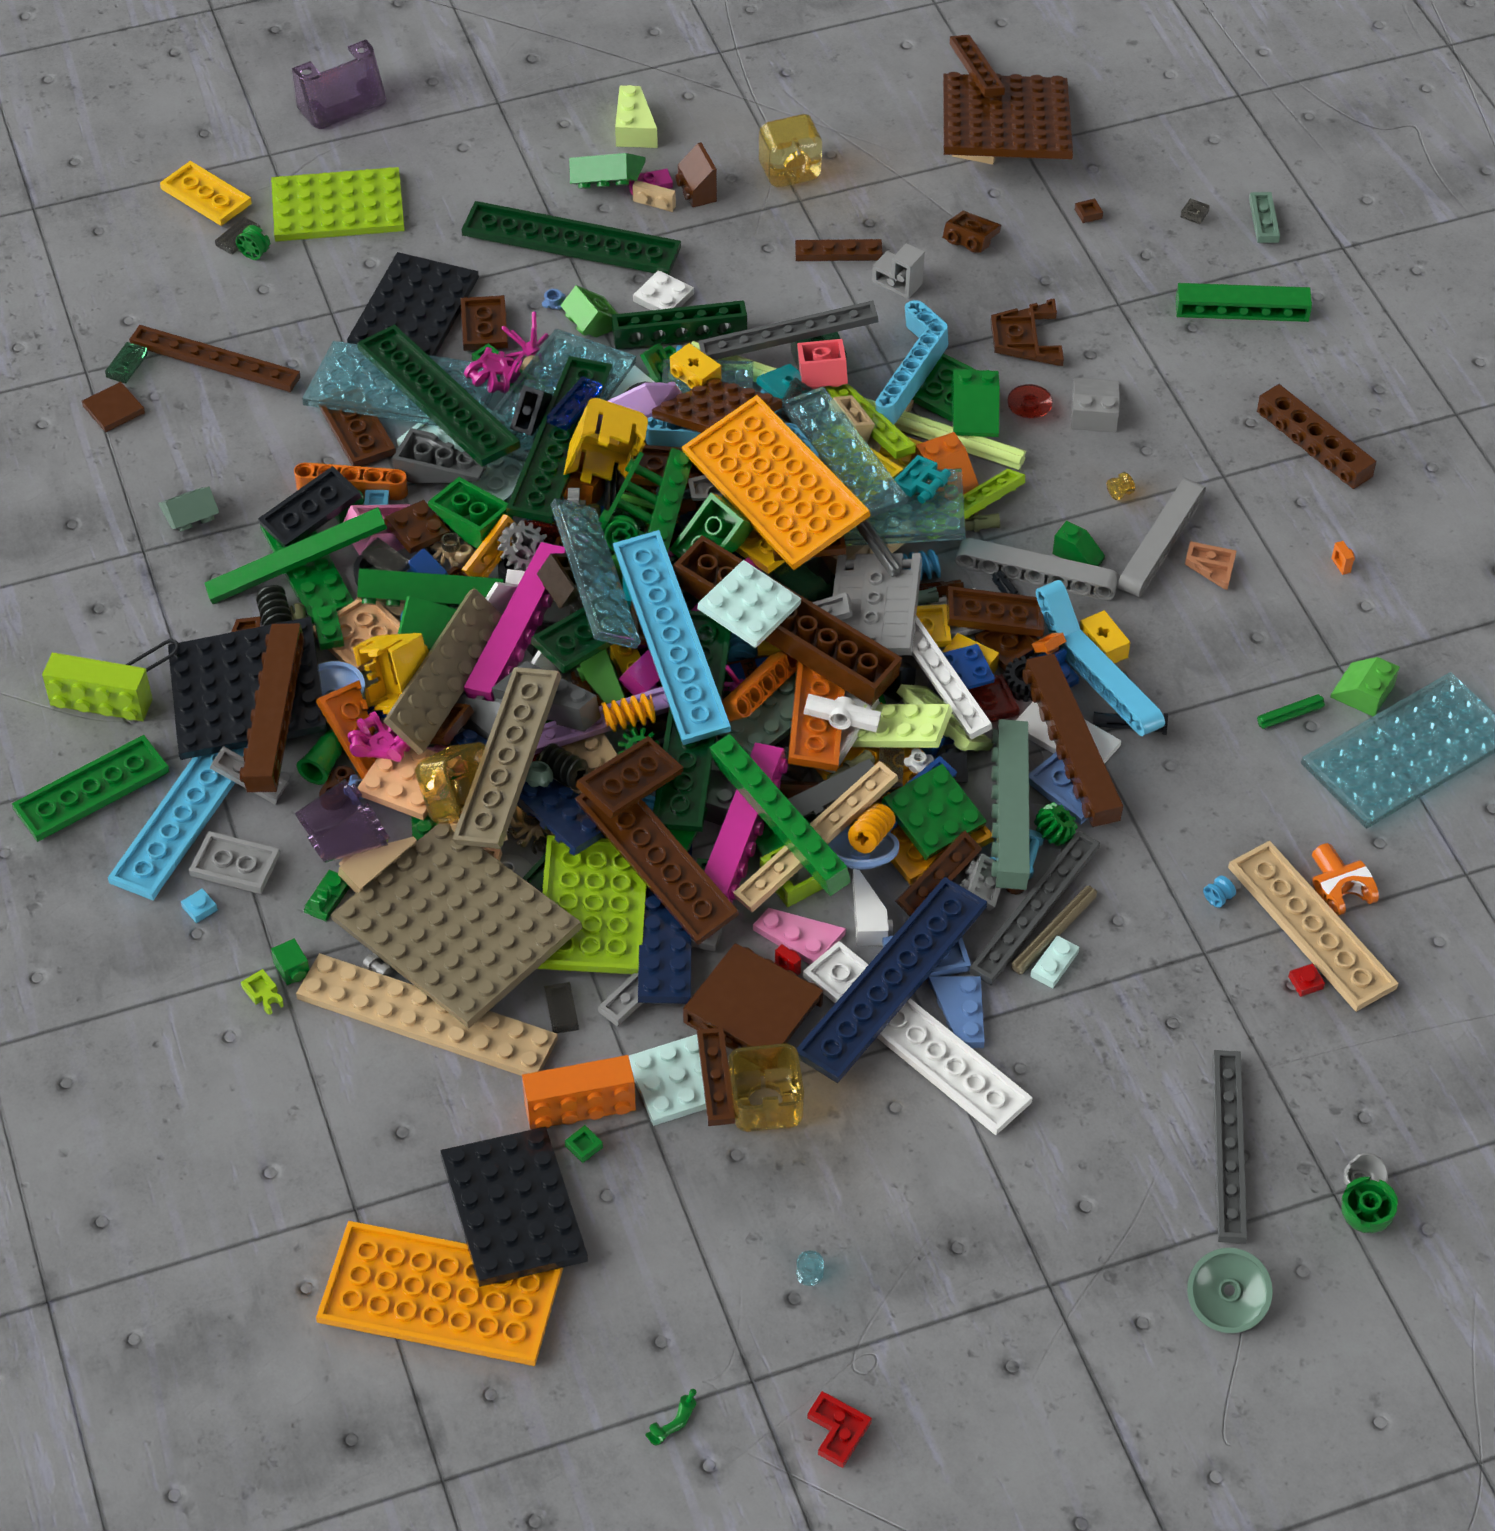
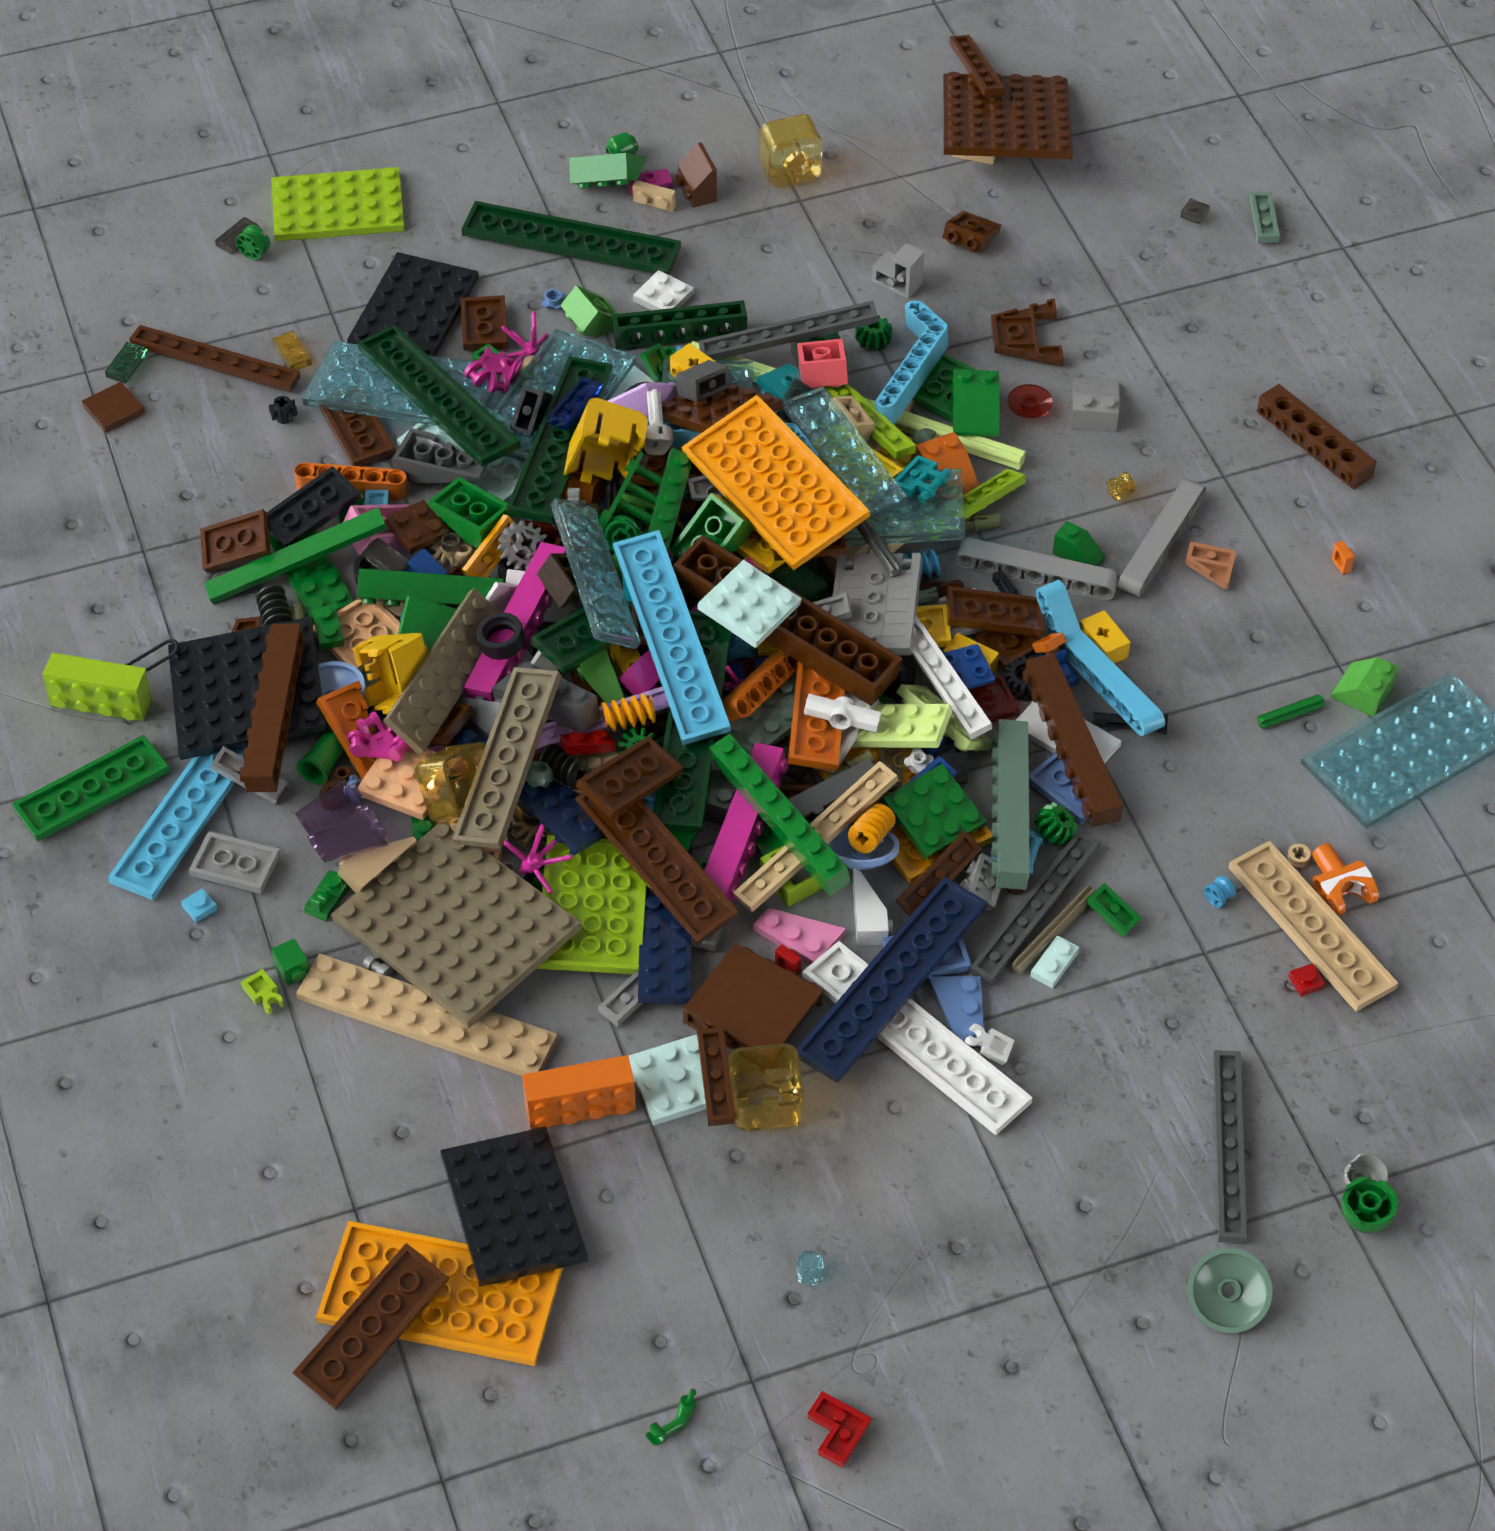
(189, 508): sand green slope -> none
(205, 193): yellow plate -> none
(235, 541): none -> reddish brown plate
(283, 410): none -> black gear
(292, 351): none -> clear yellow plate
(339, 91): clear purple windscreen -> none
(371, 1326): none -> reddish brown plate
(503, 649): none -> black tyre
(534, 861): none -> dark pink plant
(561, 1008): clear smoke tile -> none
(583, 1144): green plate -> none
(586, 743): none -> red plate
(622, 144): none -> green head
(634, 120): yellowish green wedge -> none
(657, 431): none -> white piece
(702, 380): none -> dark grey brick
(838, 250): reddish brown plate -> none
(874, 334): none -> green gear
(924, 435): none -> sand green plate
(993, 1043): none -> white plate
(1088, 210): reddish brown plate -> none
(1113, 910): none -> green plate
(1243, 302): green brick -> none
(1301, 850): none -> tan bush

